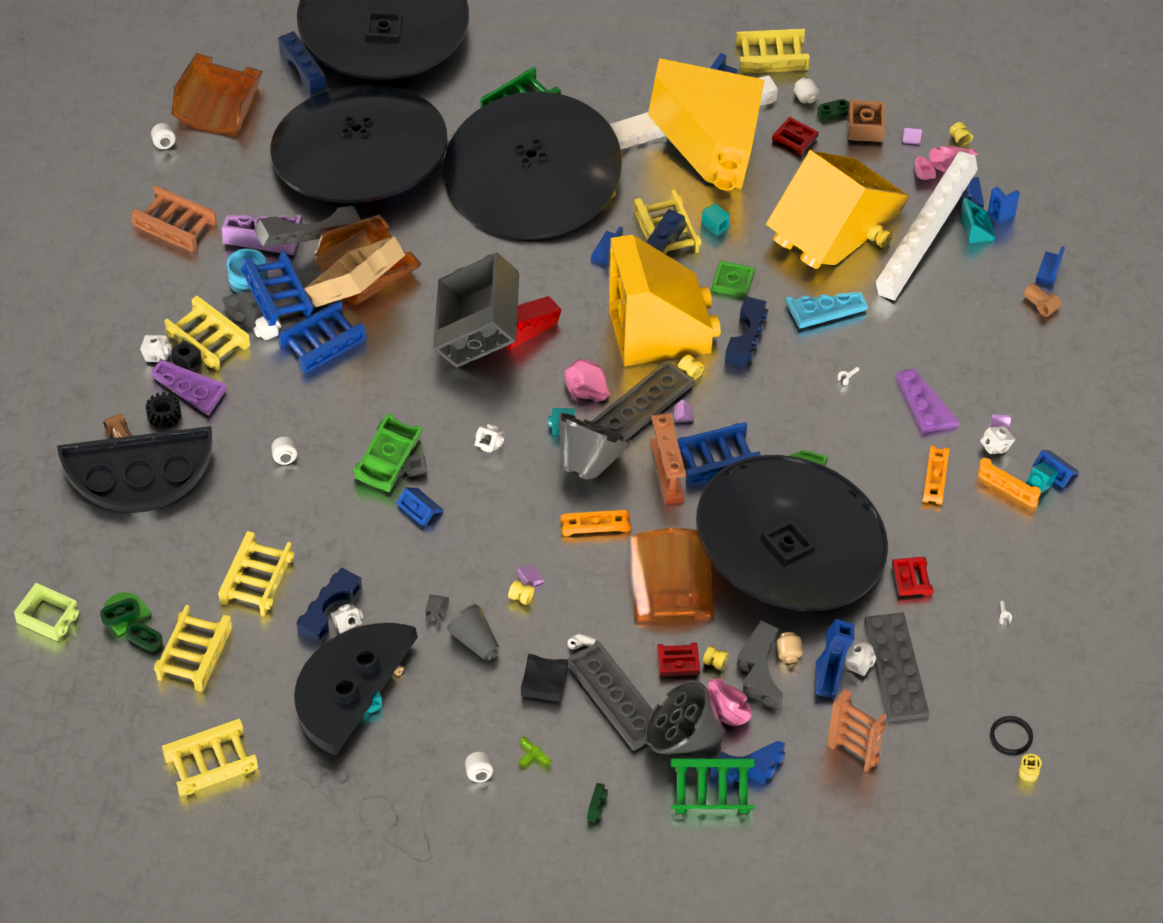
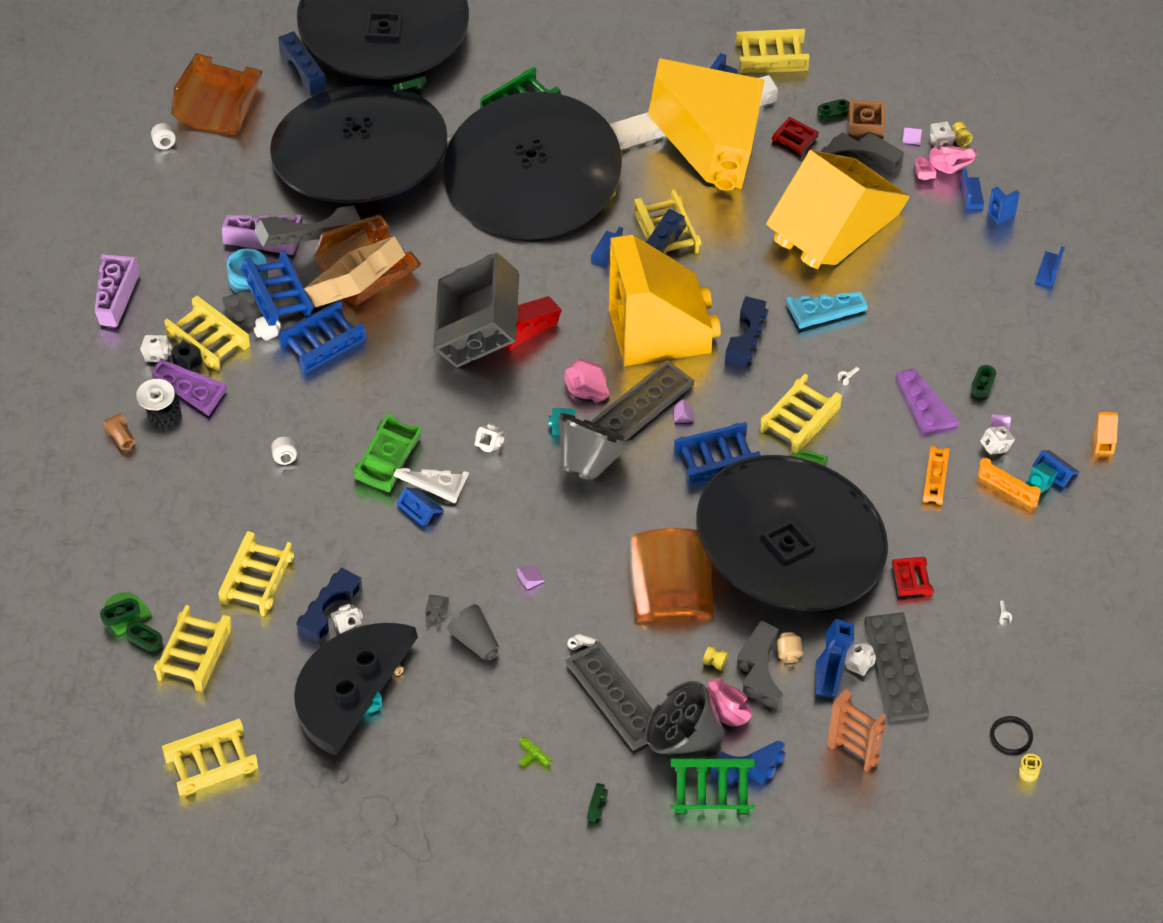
(32, 601): yellowish green window -> none
(115, 287): none -> lavender wedge
(138, 470): black plate -> none
(155, 394): none -> white dish
(169, 232): nougat fence -> none
(414, 466): dark grey plate -> none
(416, 82): none -> dark green plate
(434, 481): none -> white wing
(479, 766): white head -> none
(521, 592): light yellow wheel -> none
(544, 678): black brick -> none
(595, 522): light orange plate -> none
(667, 458): nougat fence -> none
(678, 664): red plate -> none
(691, 367): light yellow wheel -> none
(715, 219): teal brick -> none
(733, 279): bright green tile -> none
(806, 90): white head -> none
(809, 428): none -> light yellow fence
(867, 150): none -> dark grey arch
(880, 236): light yellow wheel -> none
(926, 225): white brick -> none
(941, 135): none -> white brick
(976, 222): teal slope -> none
(981, 384): none -> dark green plate
(1045, 302): medium nougat piece -> none
(1105, 432): none -> light orange slope

